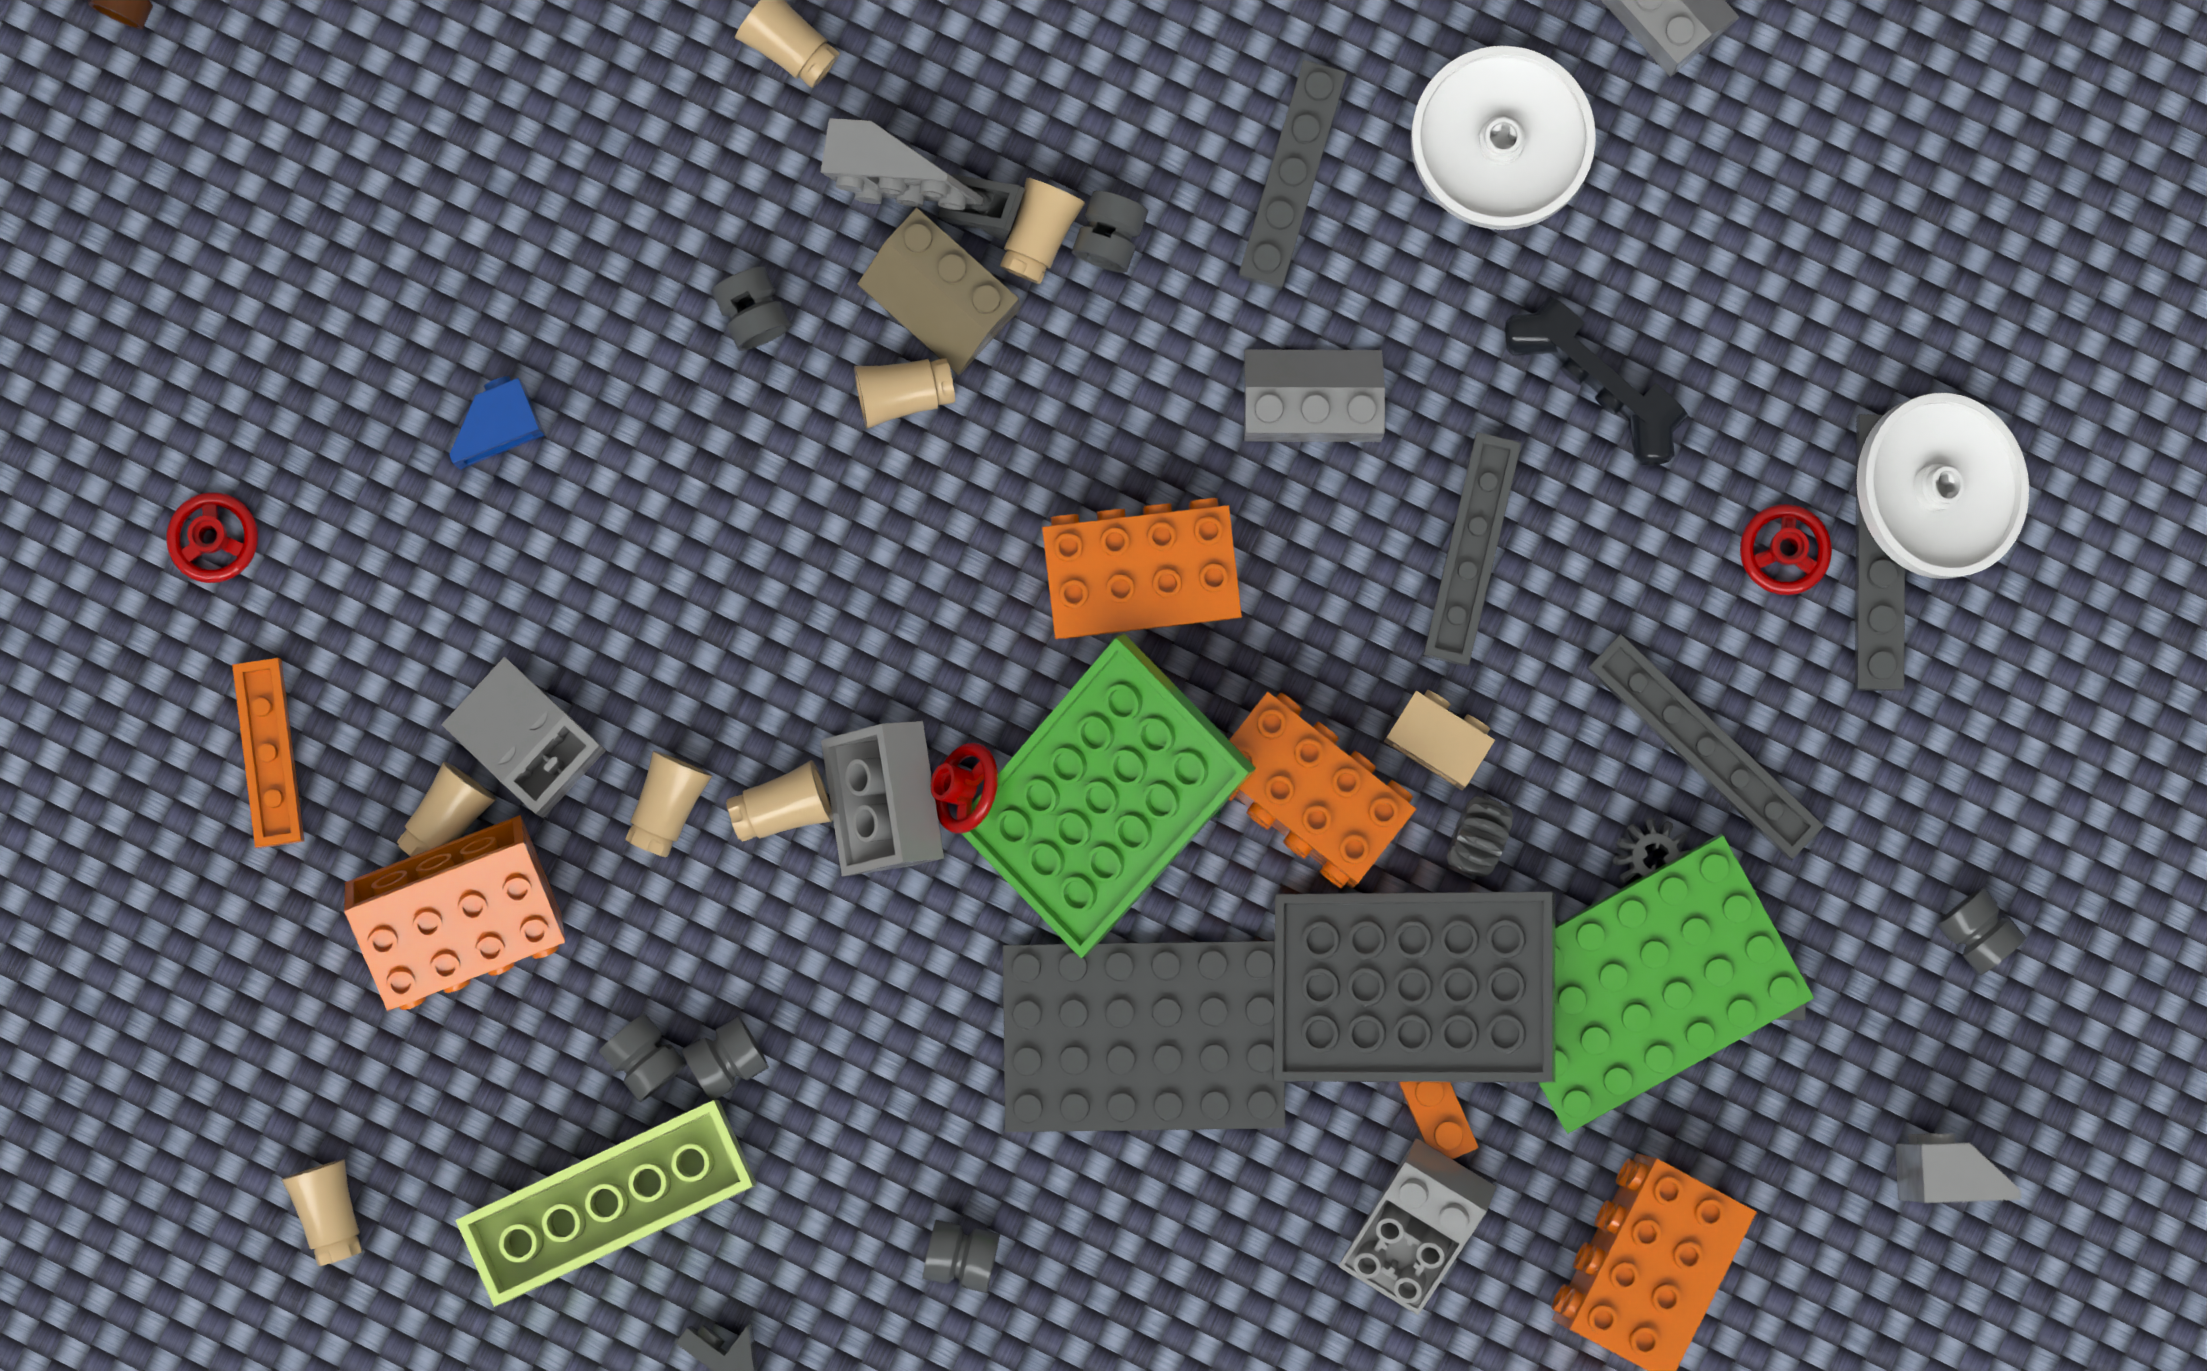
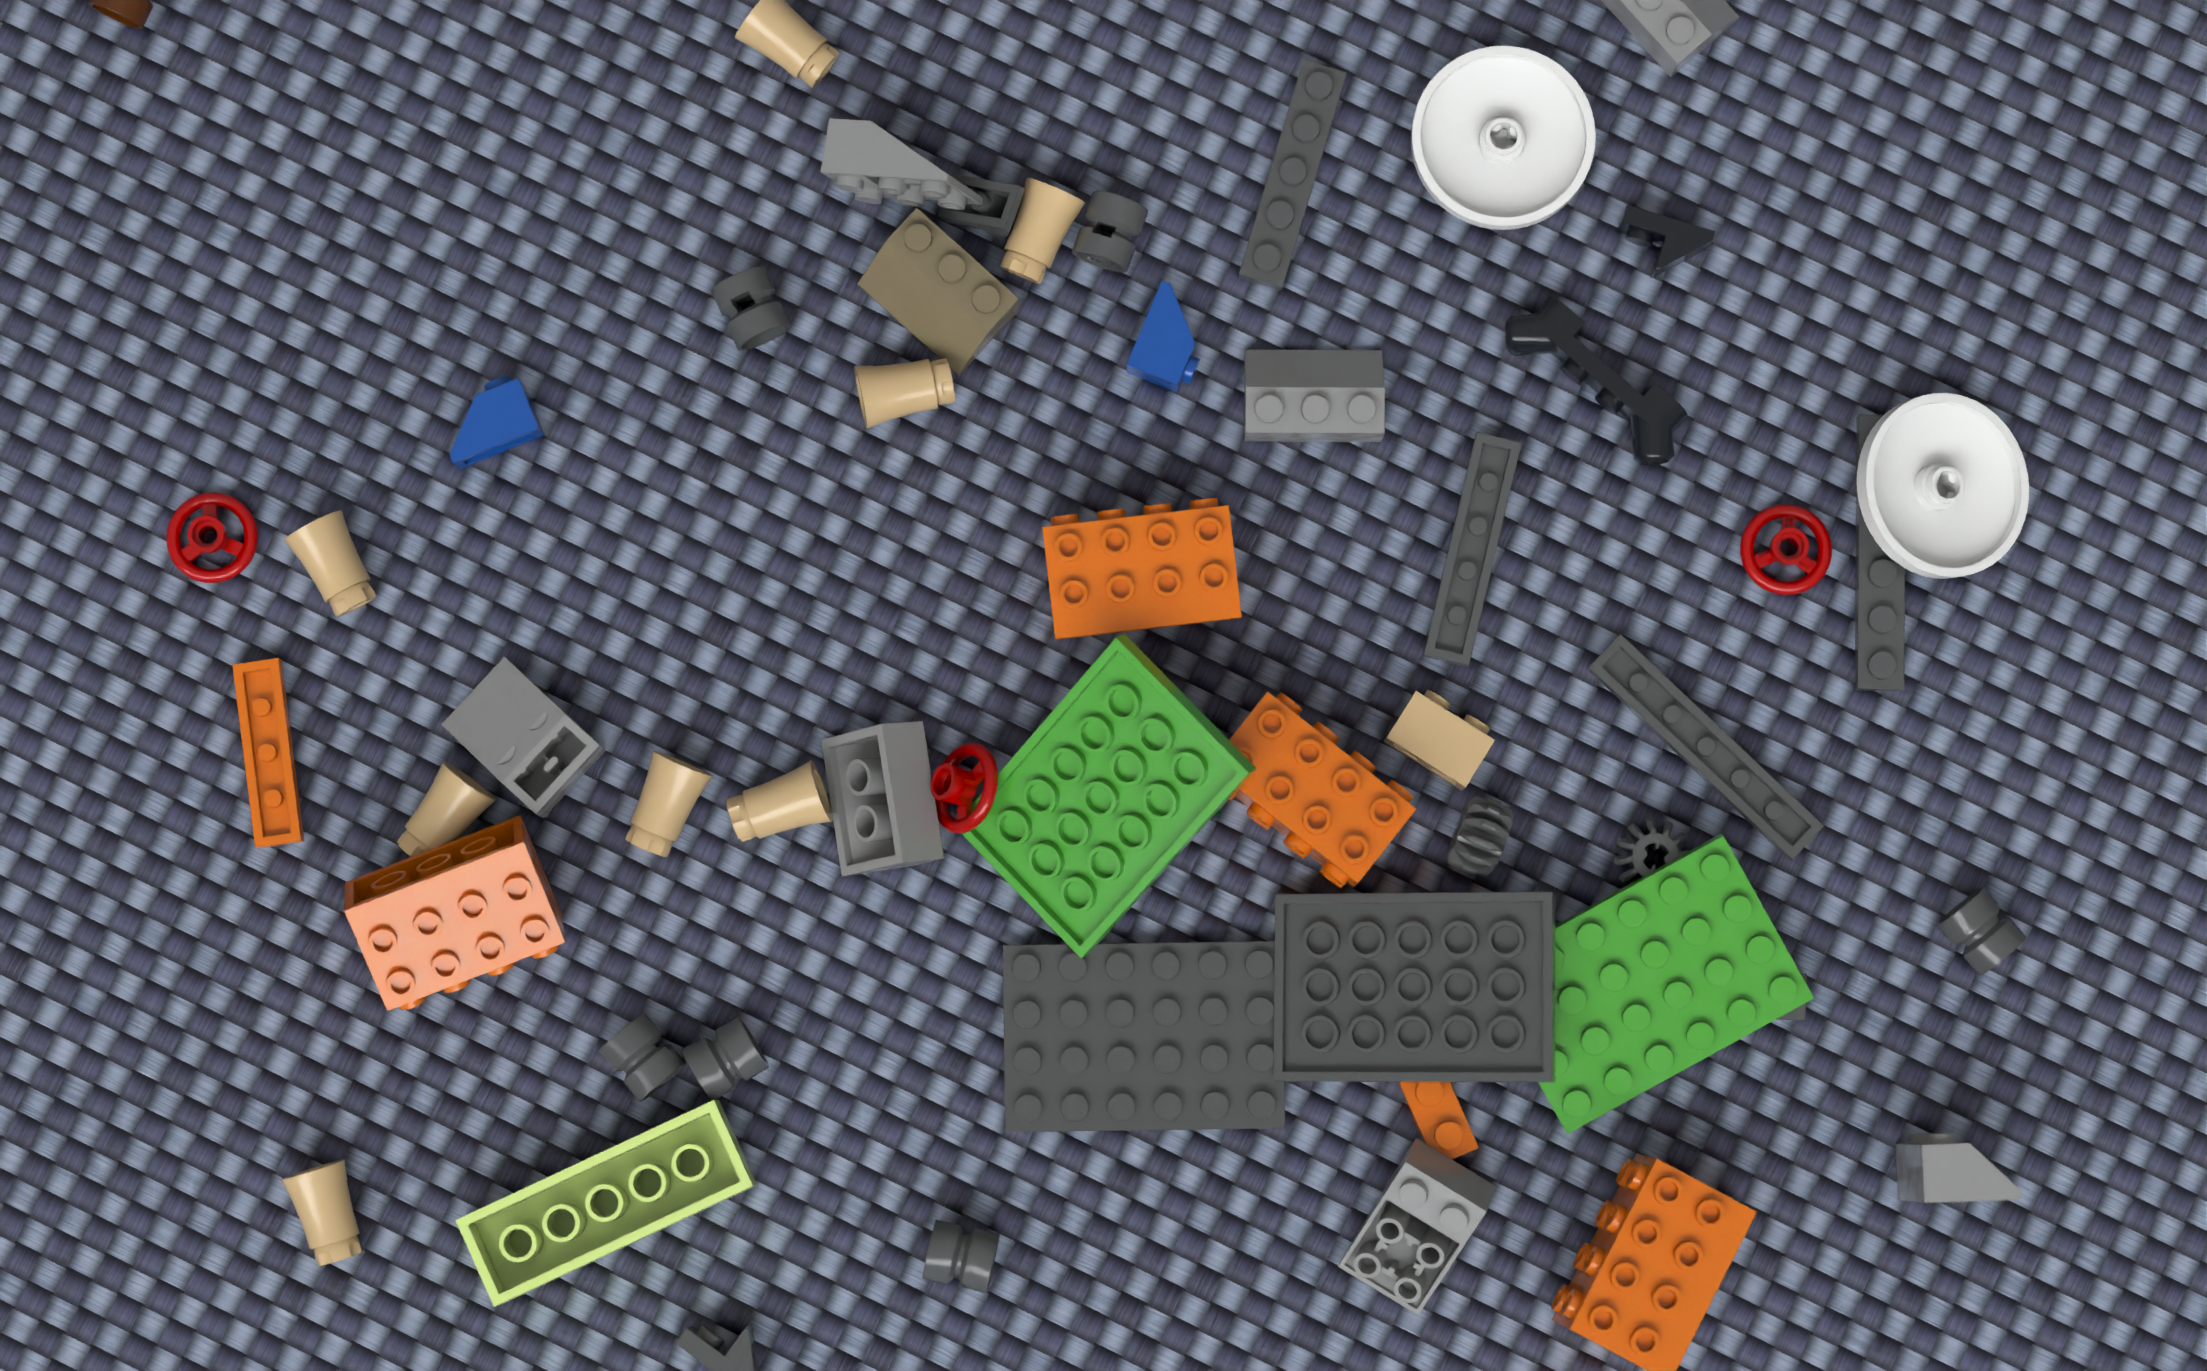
(333, 562): none -> tan plant
(1164, 344): none -> blue slope
(1676, 238): none -> black slope

